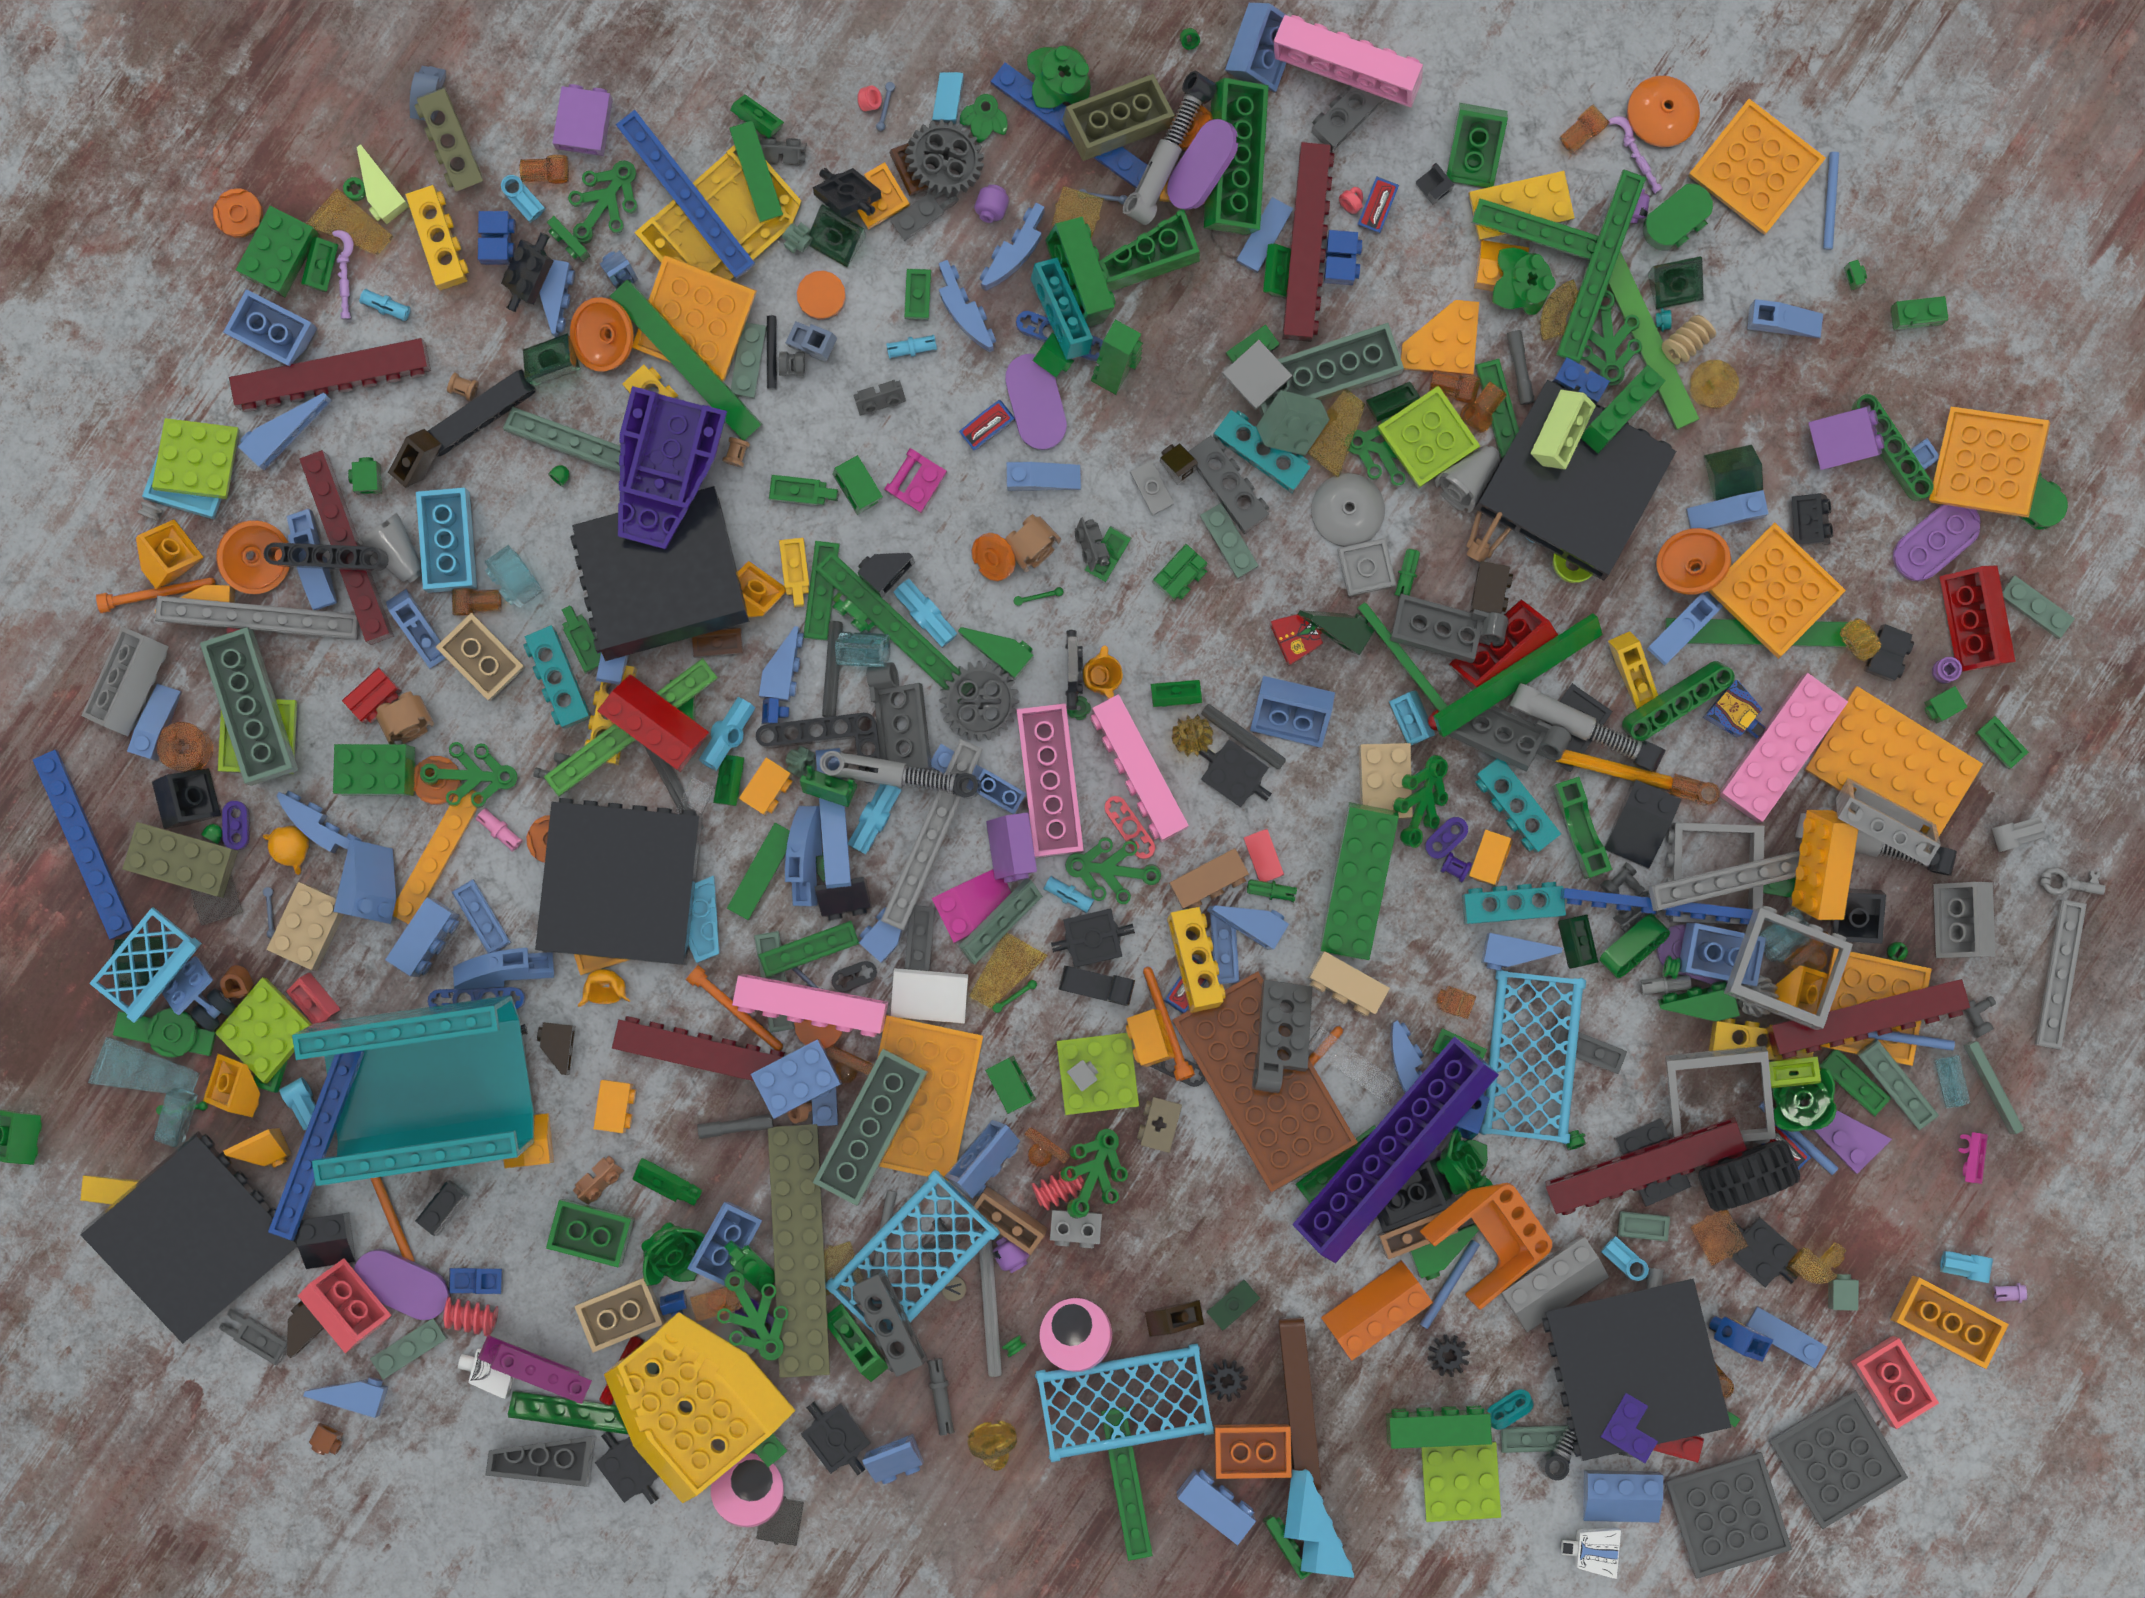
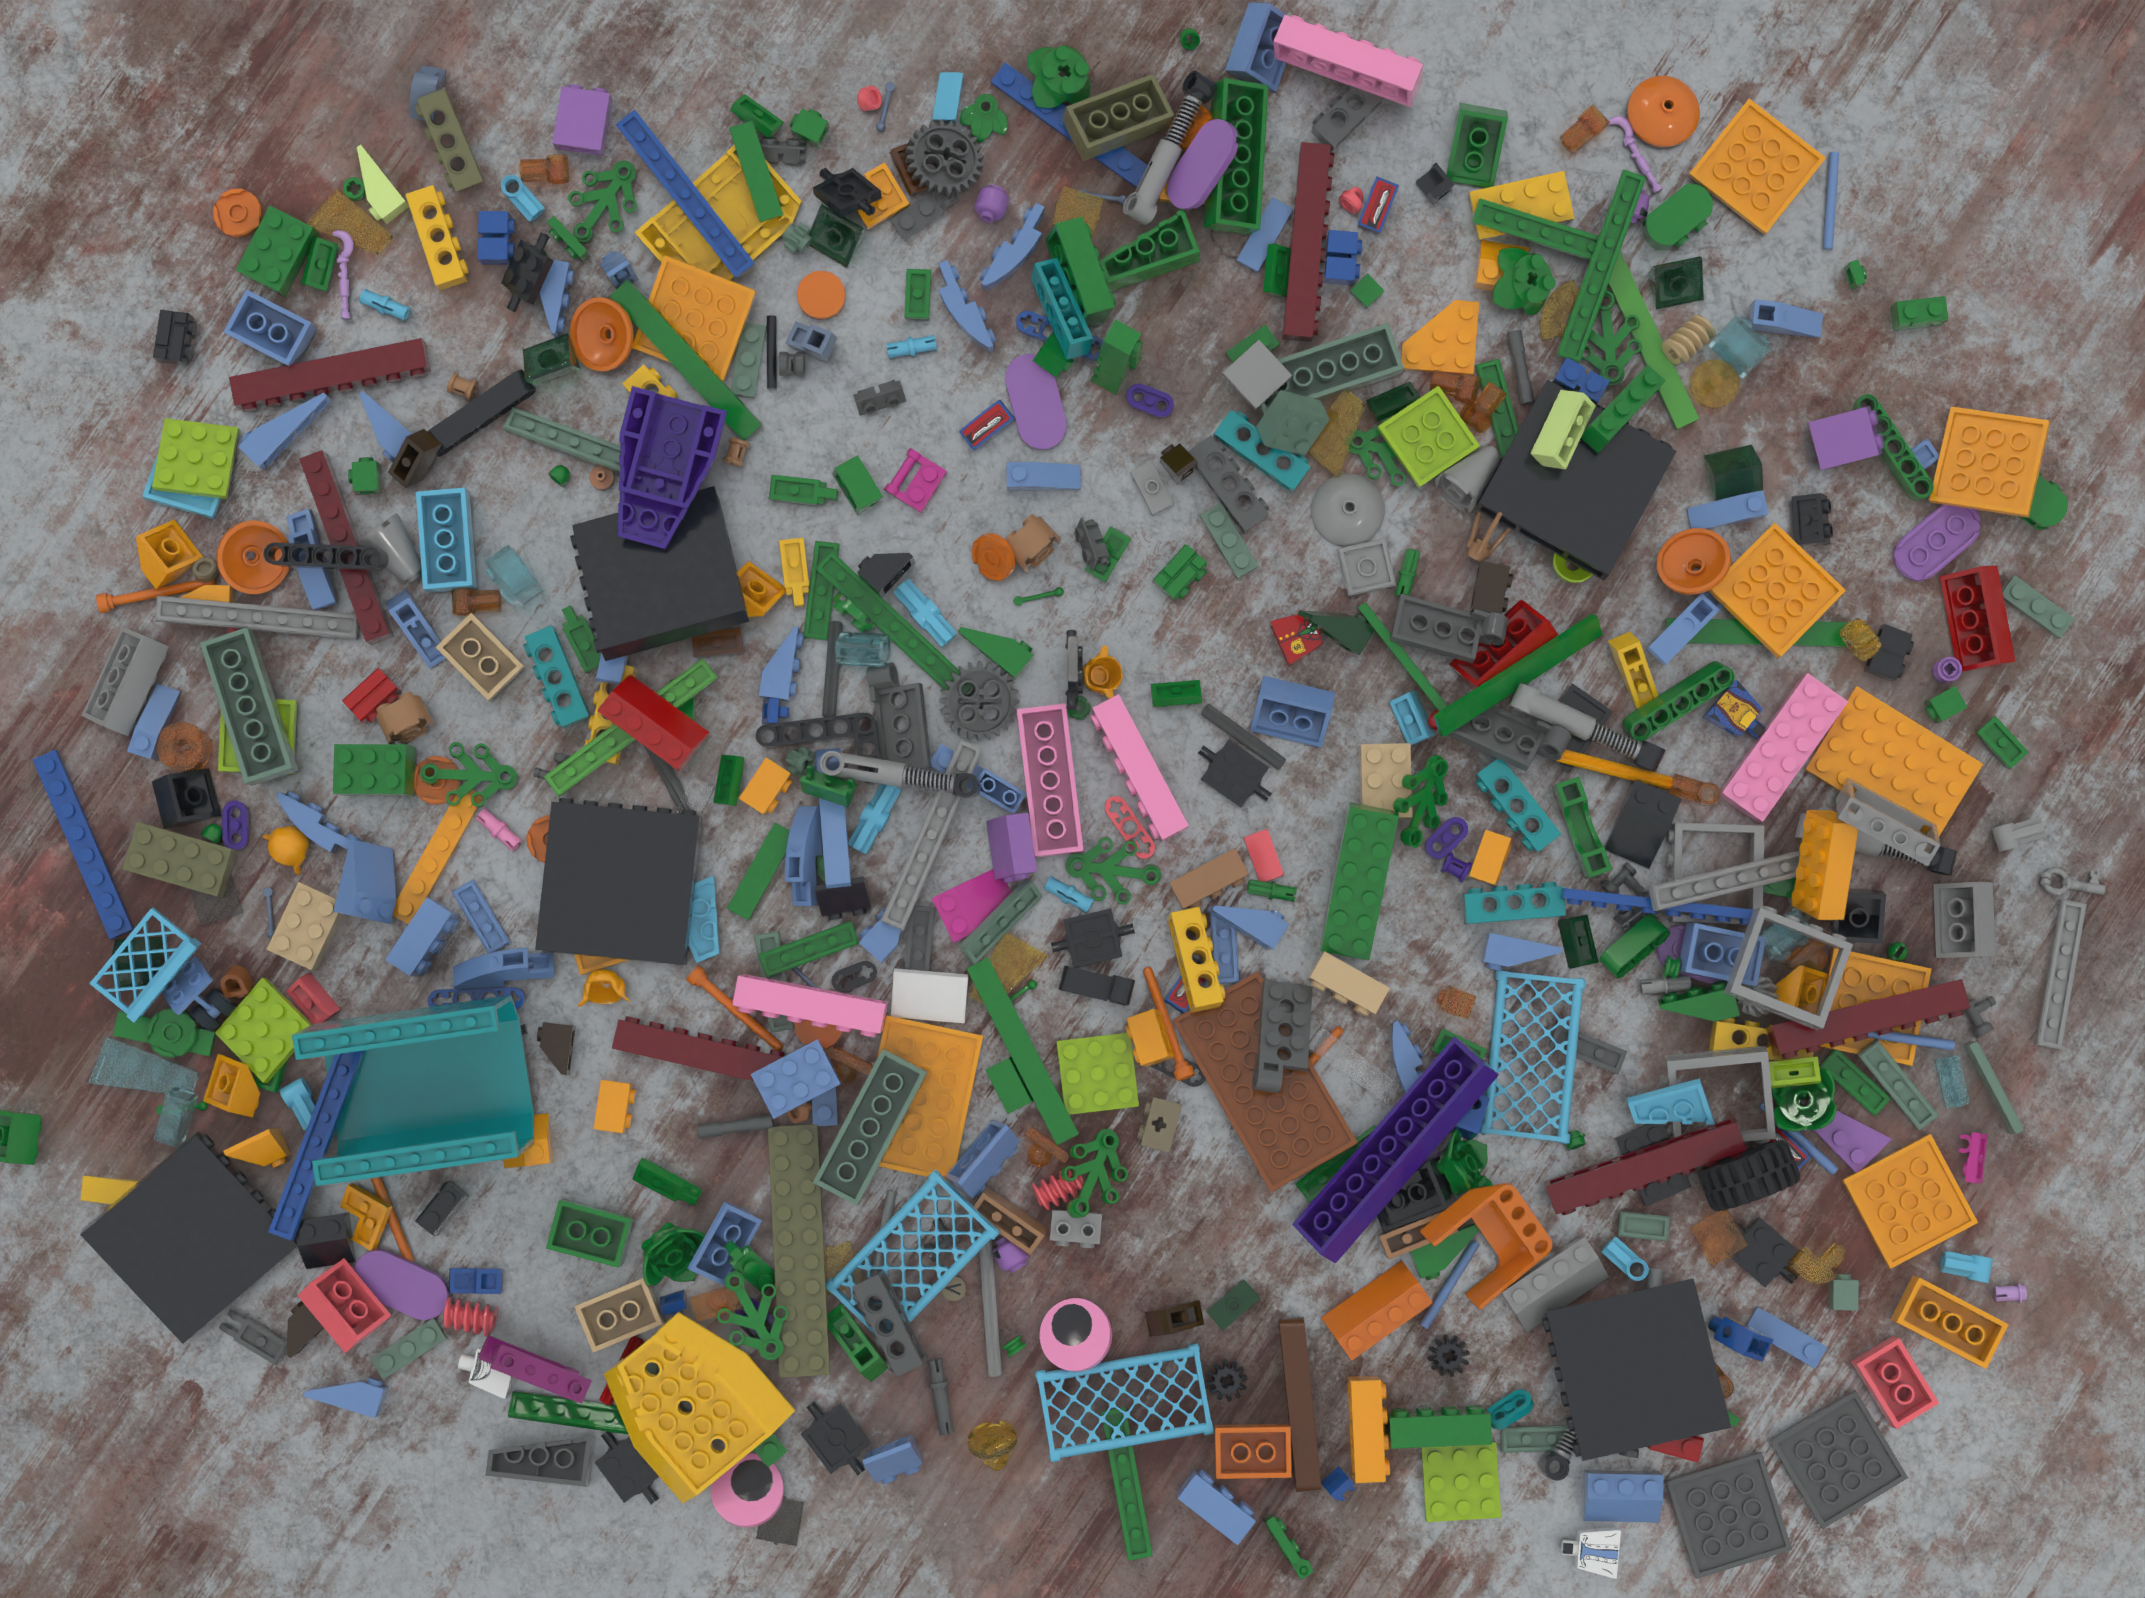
(149, 511): light grey bush -> none
(174, 337): none -> black brick
(205, 570): none -> dark tan tile
(326, 1440): dark orange plate -> none
(371, 1213): none -> light orange plate
(386, 428): none -> medium blue slope
(589, 1188): nougat hinge -> none
(603, 483): none -> nougat tile
(727, 733): medium azure piece -> none
(809, 127): none -> green brick
(1022, 1051): none -> green tile
(1083, 1074): light grey plate -> none
(1151, 398): none -> dark purple plate
(1192, 735): clear yellow gear -> none
(1310, 1522): medium azure slope -> none
(1337, 1484): none -> blue tile
(1366, 1429): none -> light orange brick
(1367, 291): none -> green tile
(1622, 1429): dark purple plate -> none
(1664, 320): teal plate -> none
(1674, 1103): none -> medium azure wing
(1740, 345): none -> clear light blue brick
(1909, 1201): none -> light orange plate

